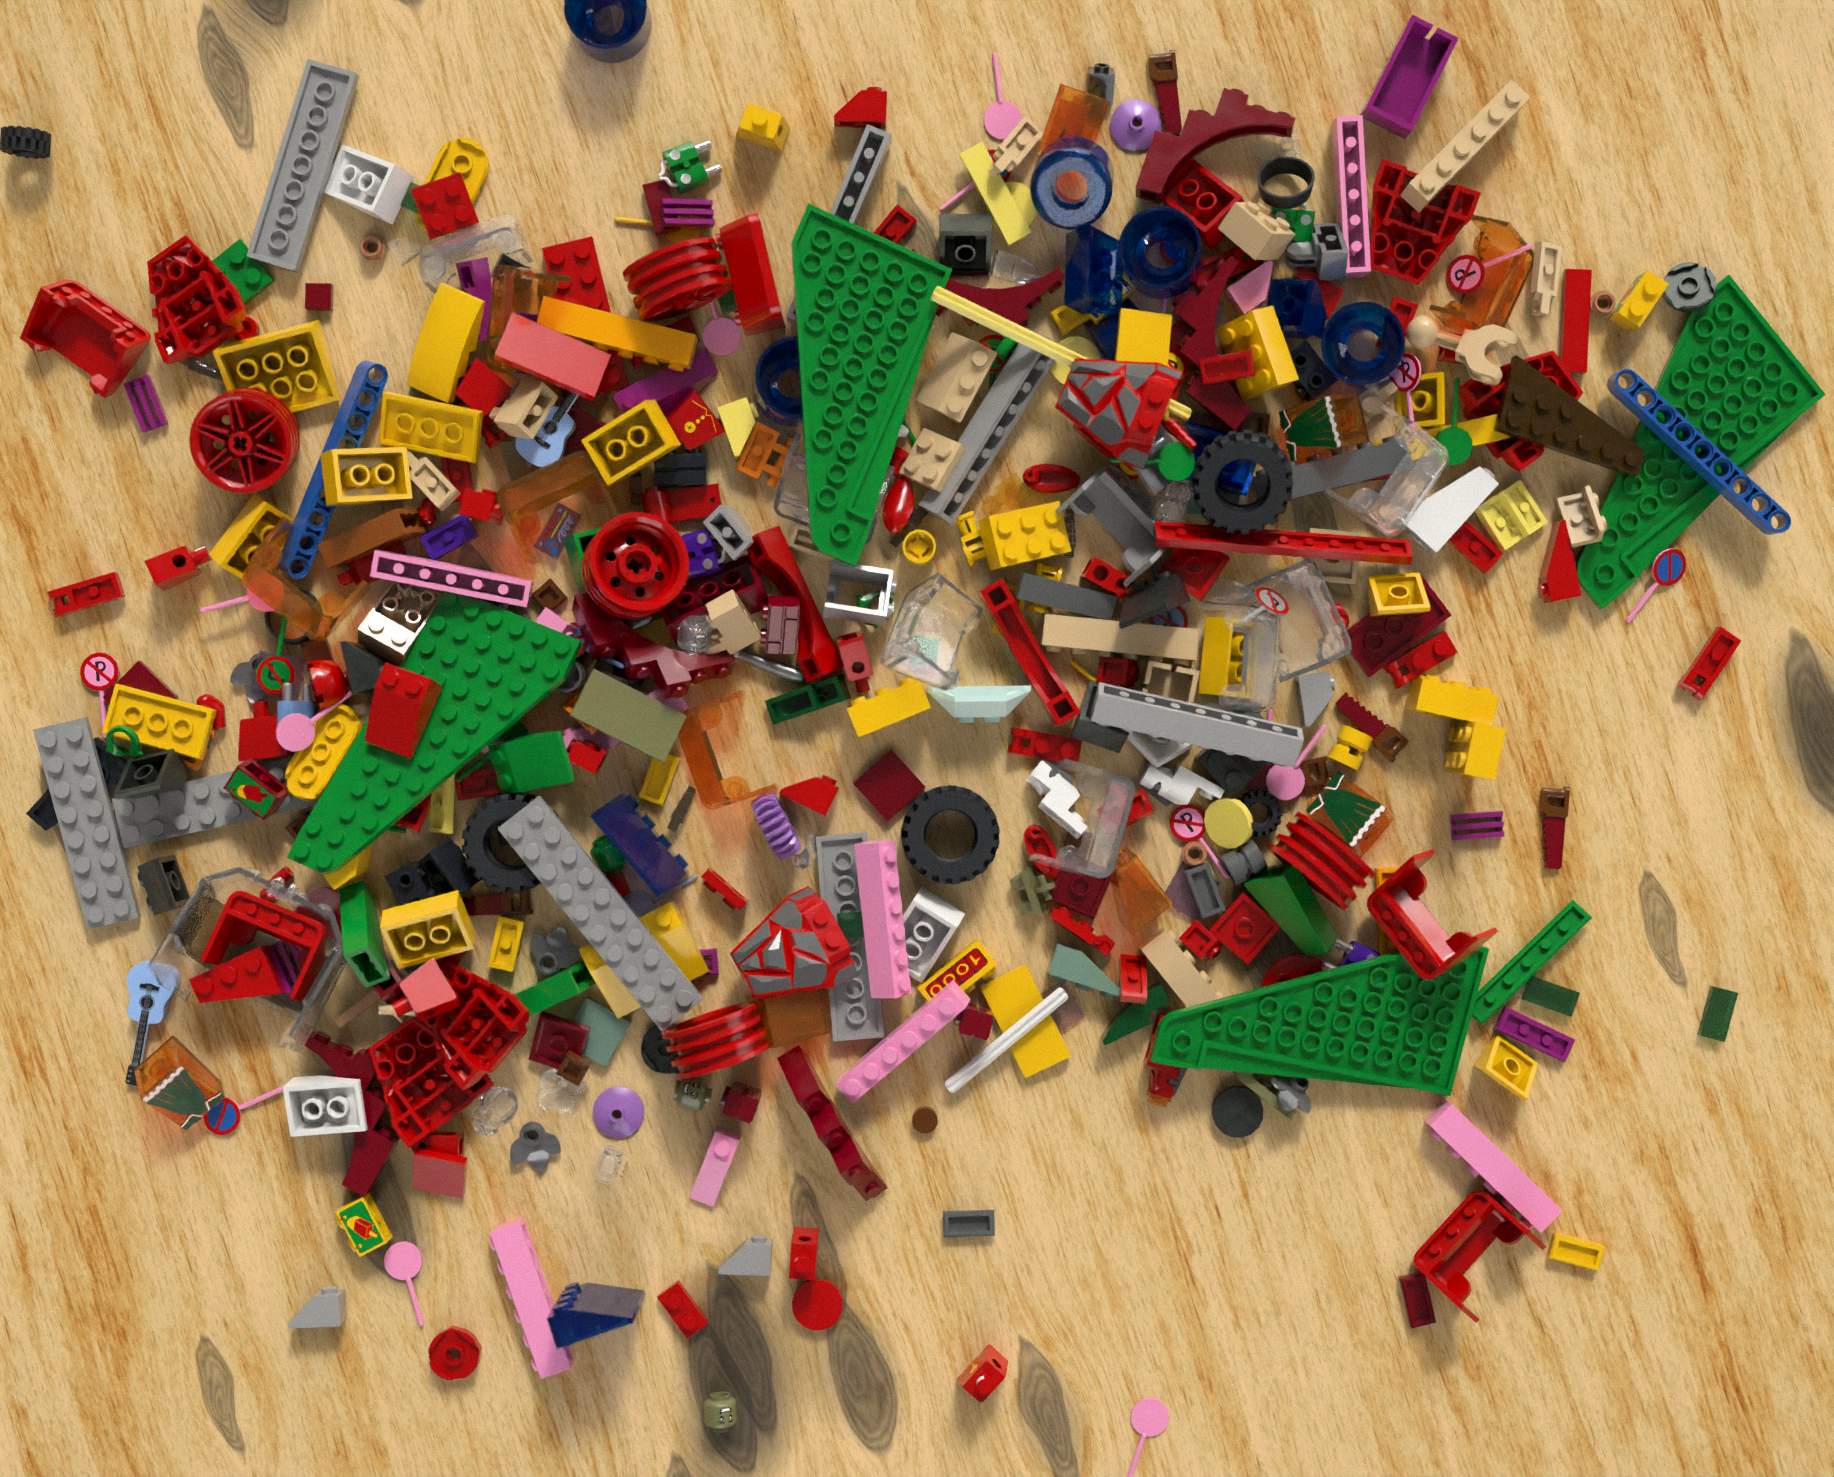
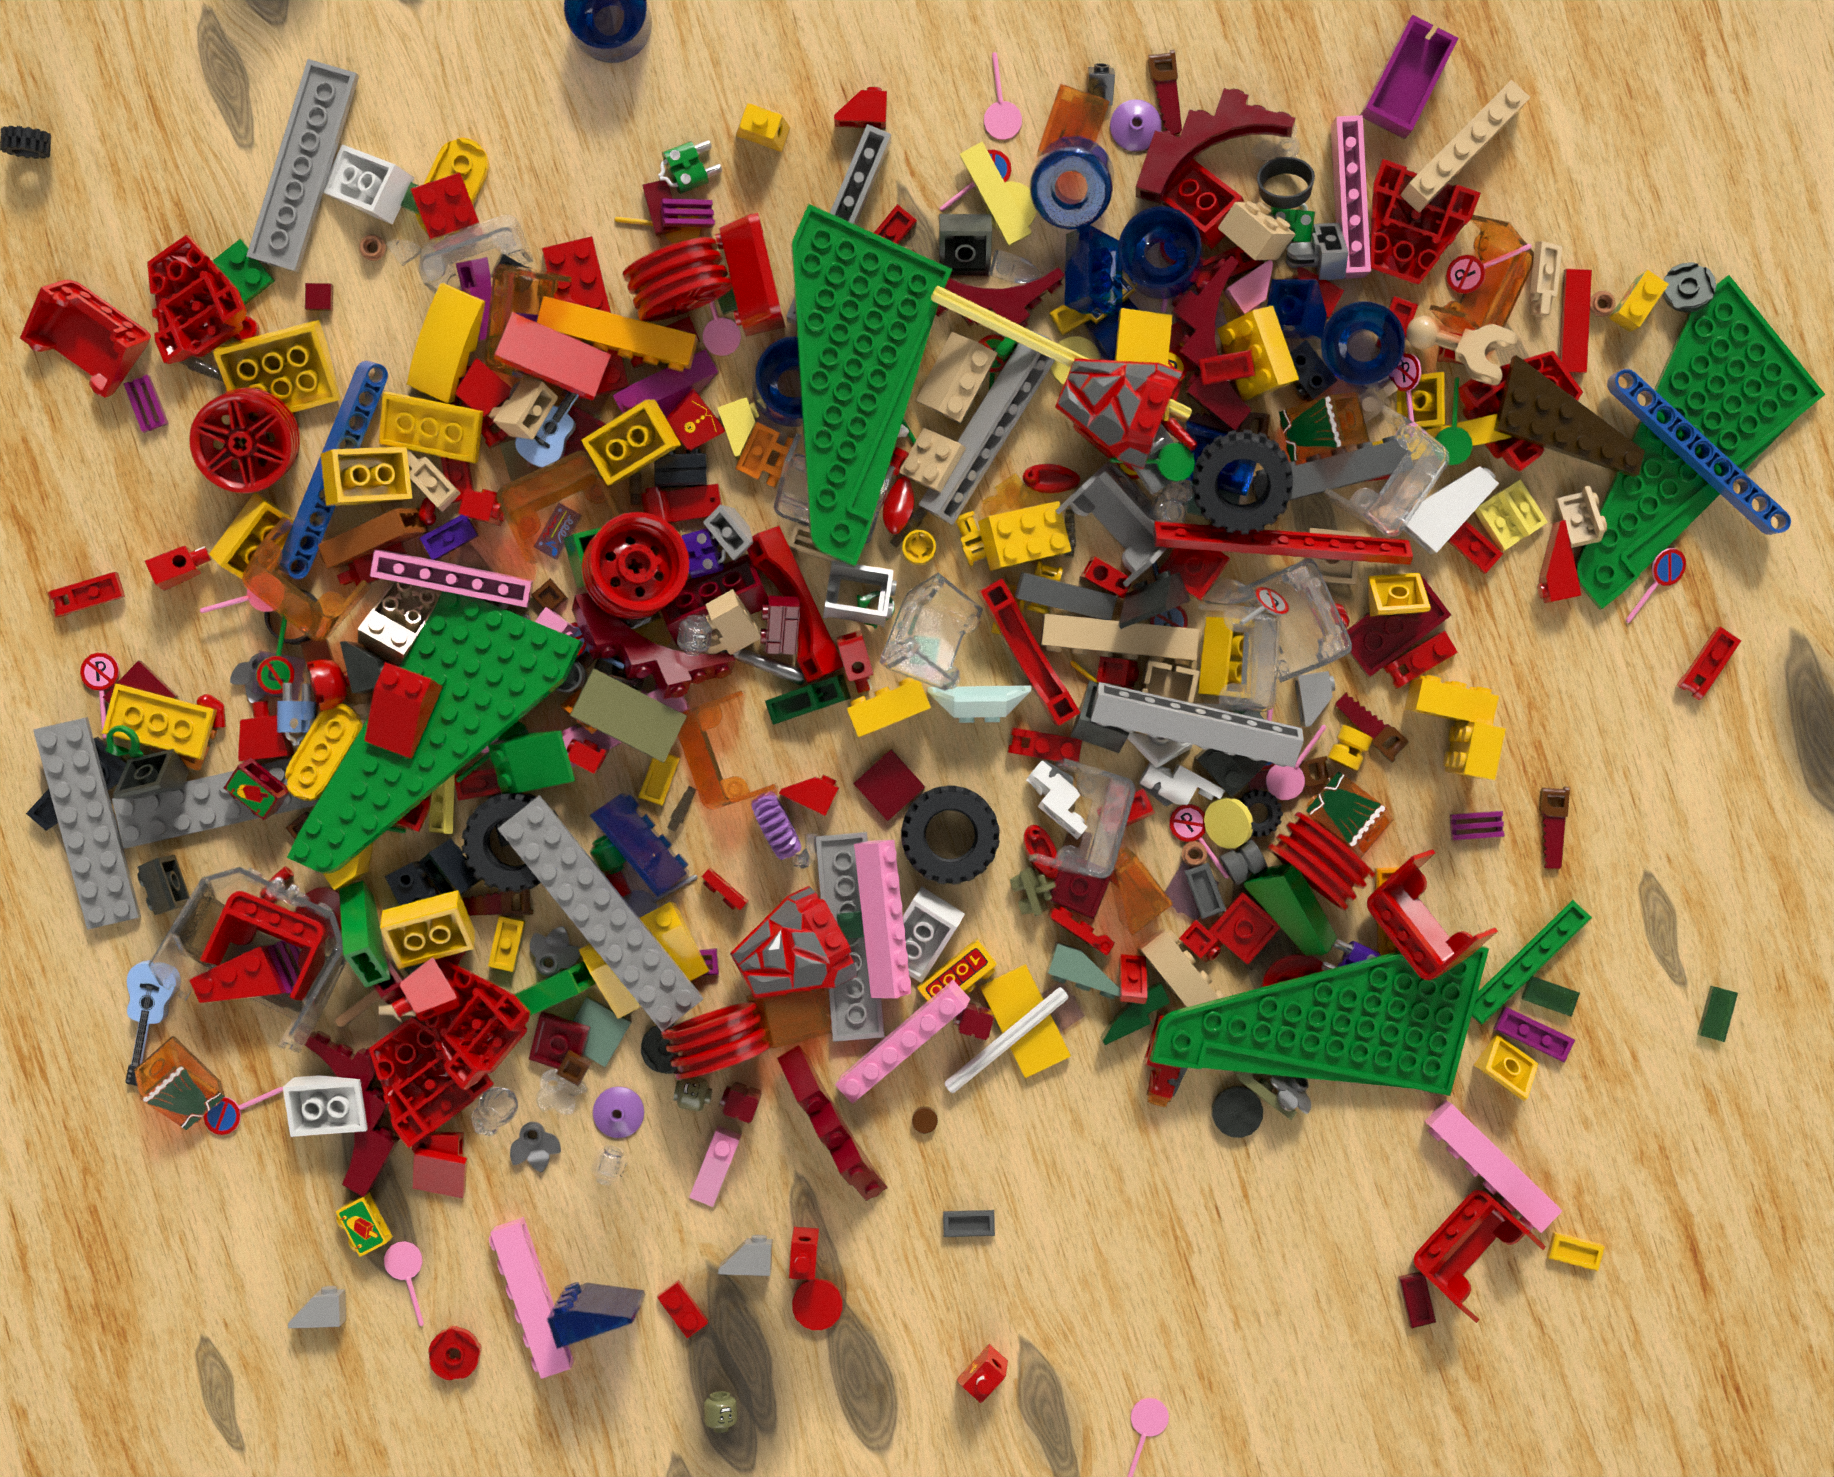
(298, 731): bright pink piece -> none
(1015, 146): tan hinge -> none

